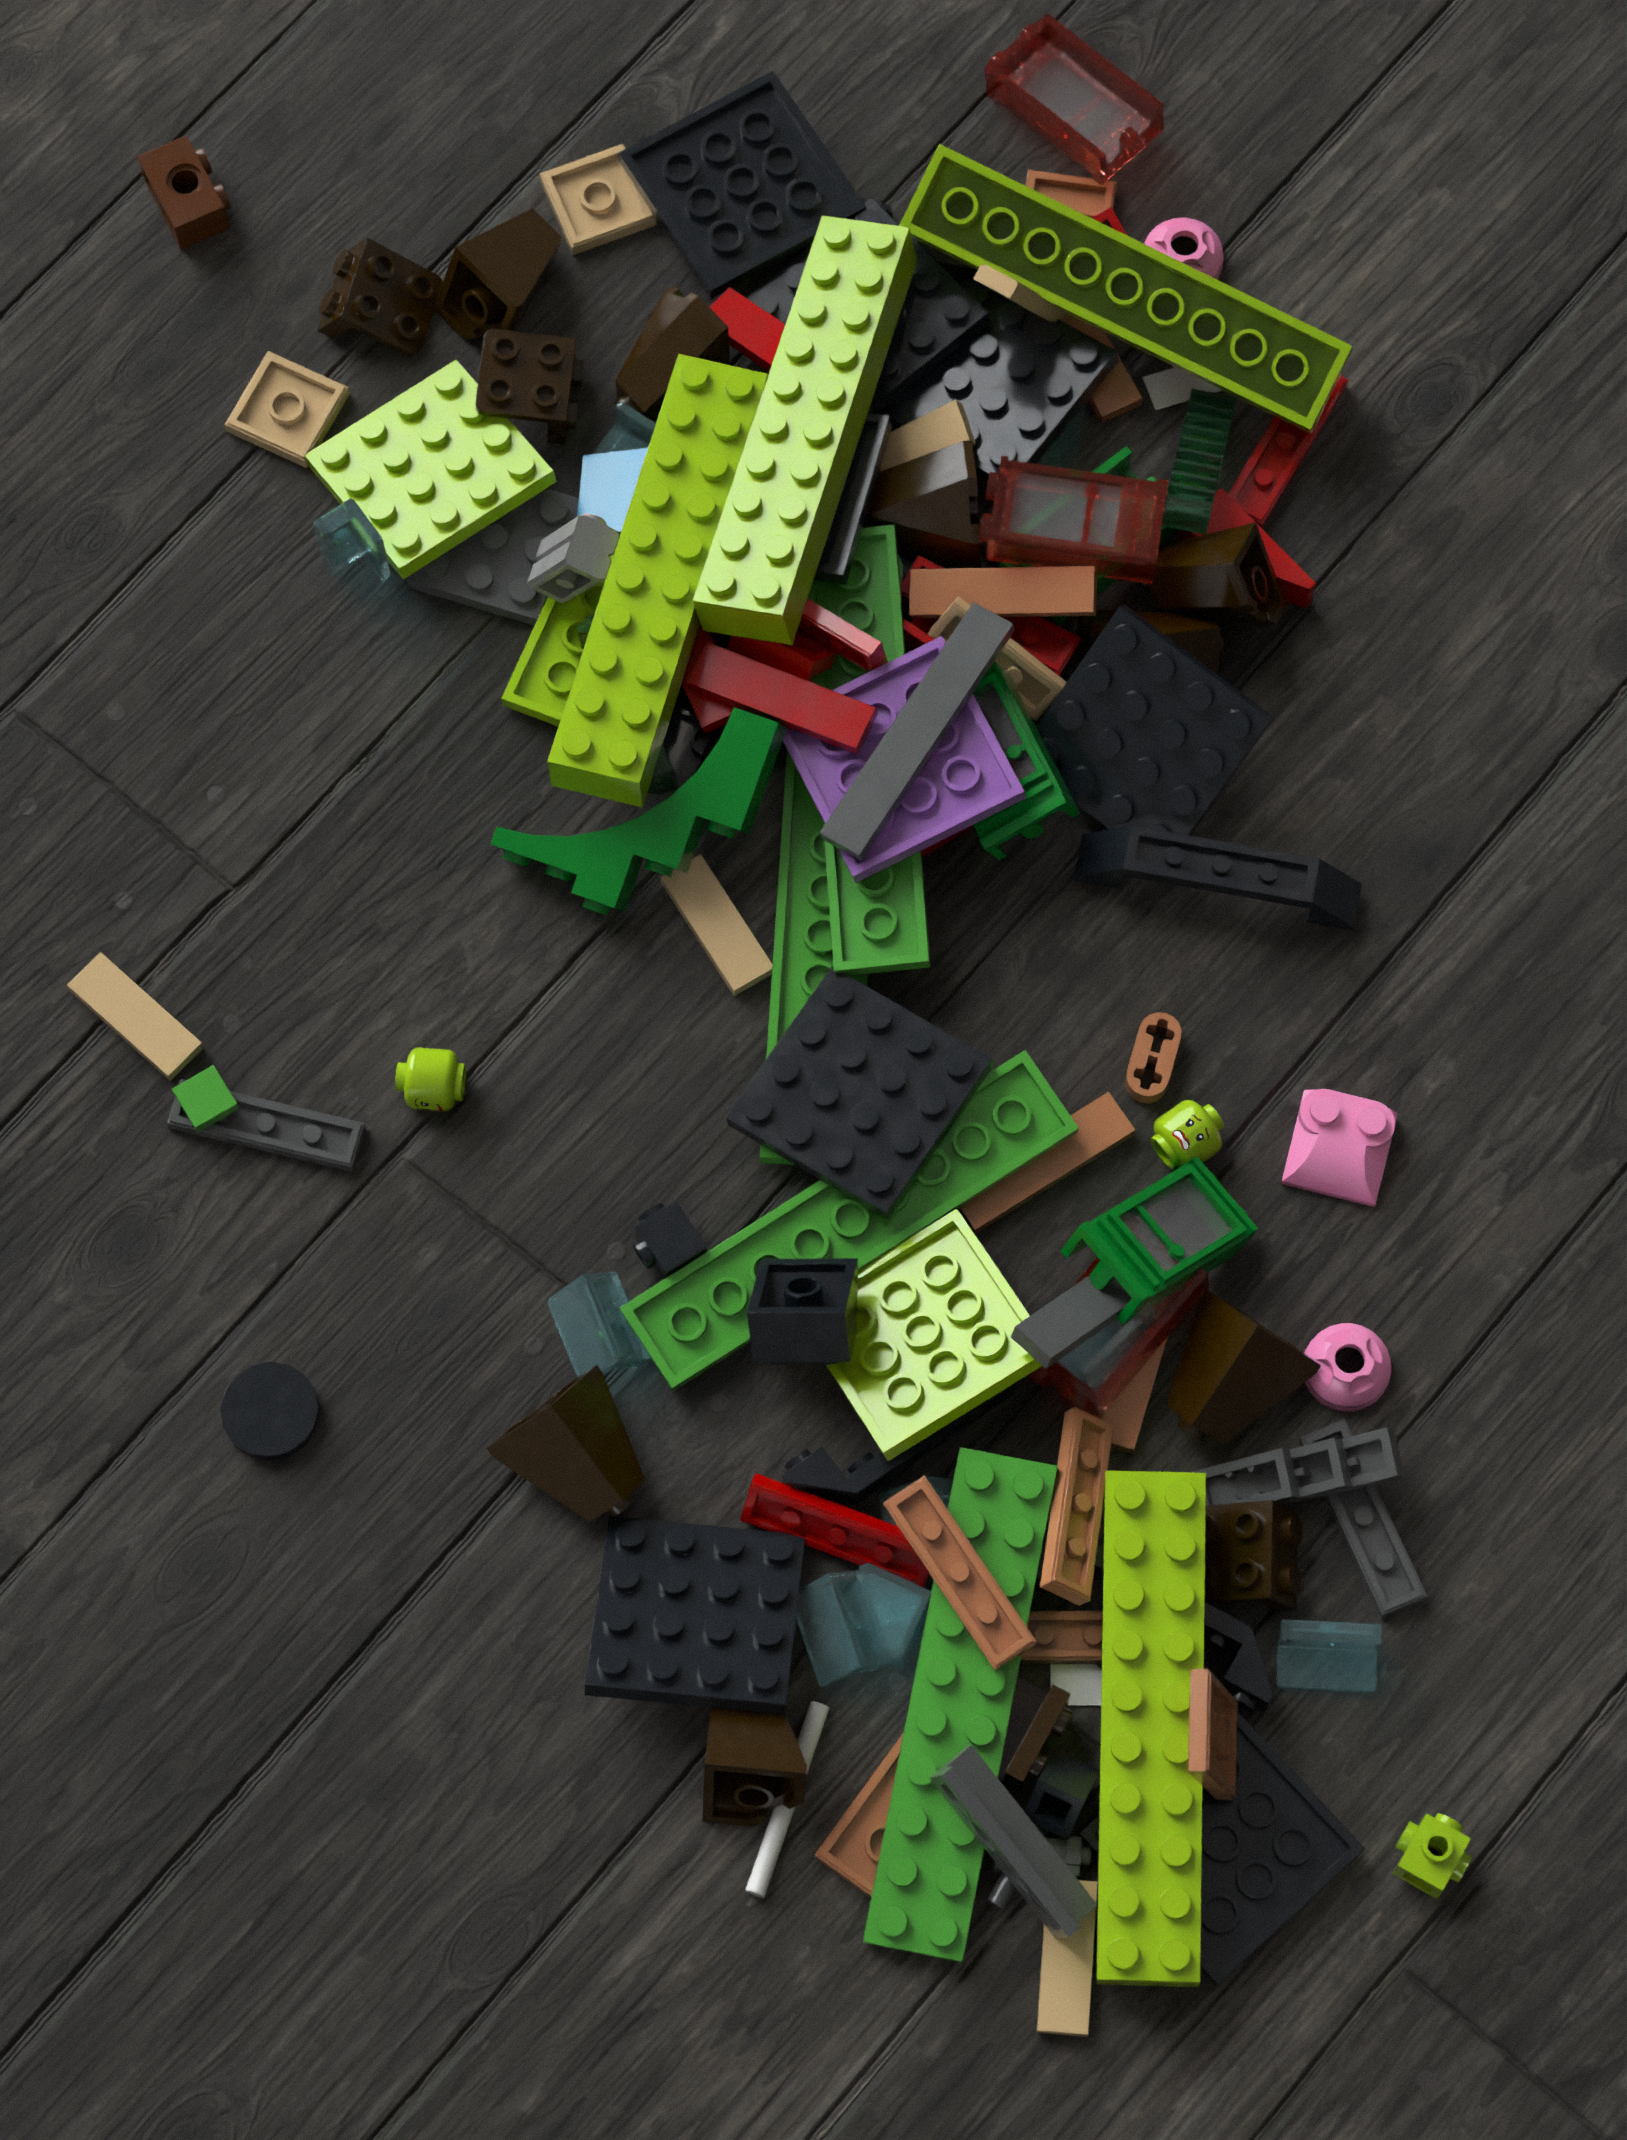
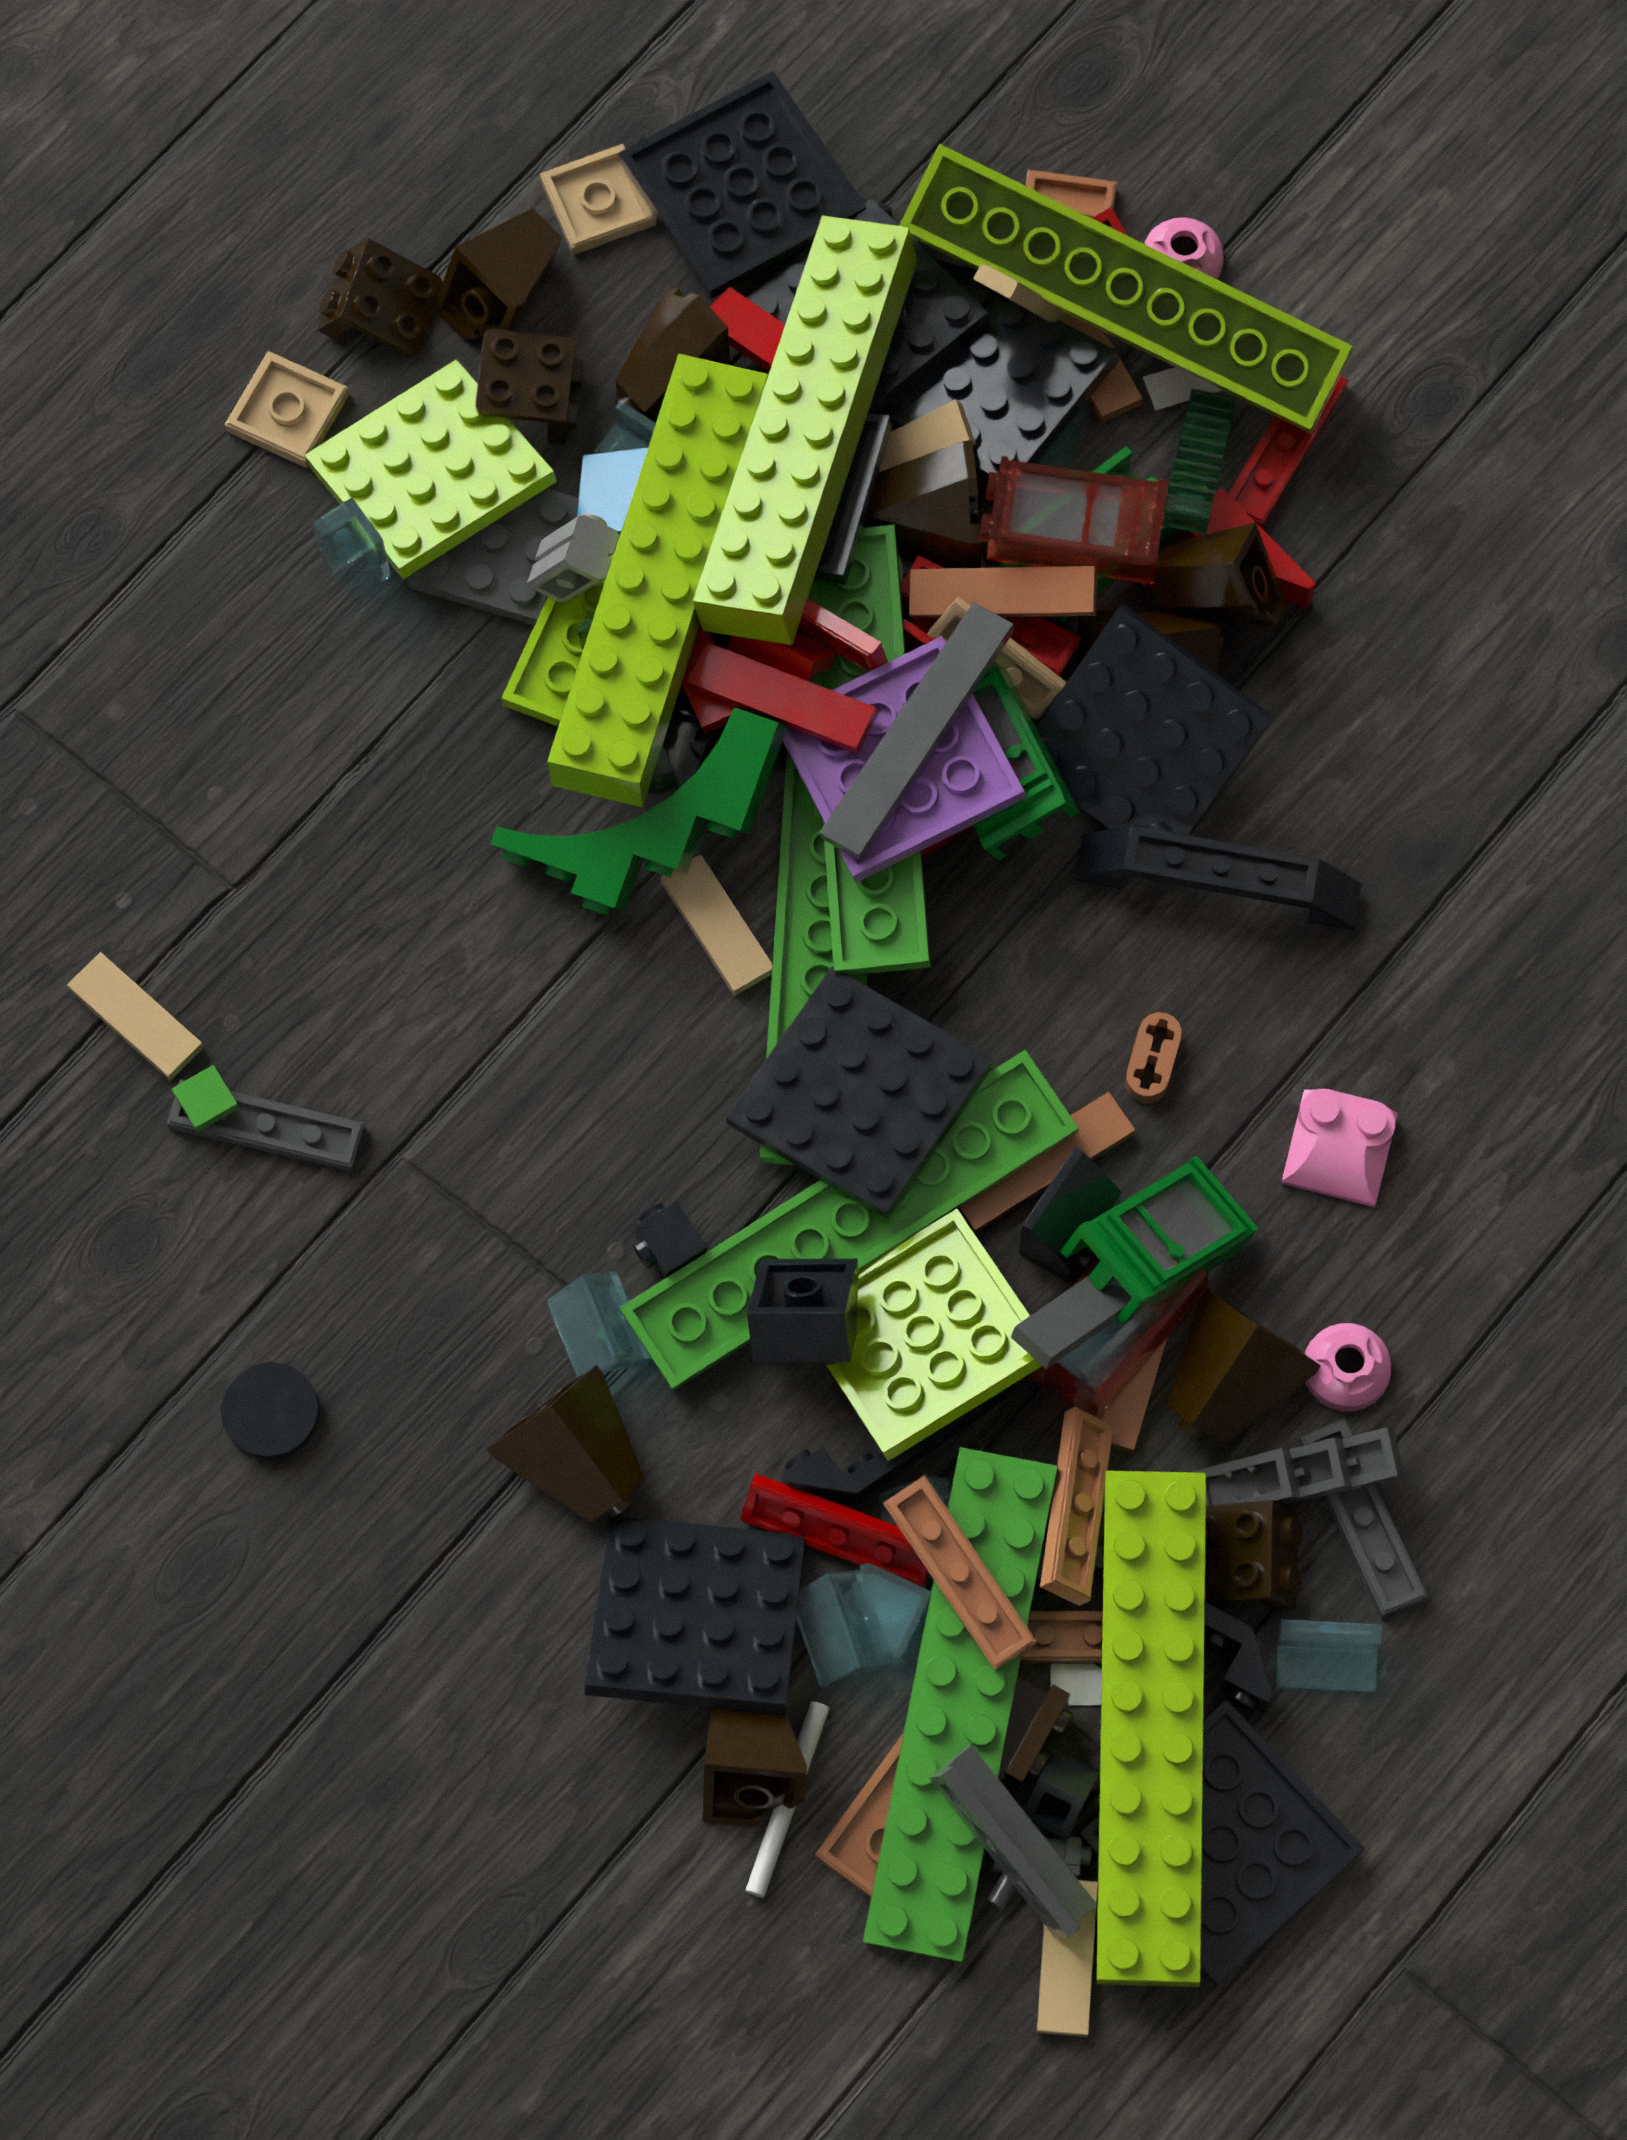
(189, 215): reddish brown brick -> none
(431, 1079): lime head -> none
(1072, 1198): none -> black slope
(1074, 97): door -> none
(1186, 1133): lime head -> none
(1212, 1735): nougat tile -> none
(1423, 1868): lime brick -> none

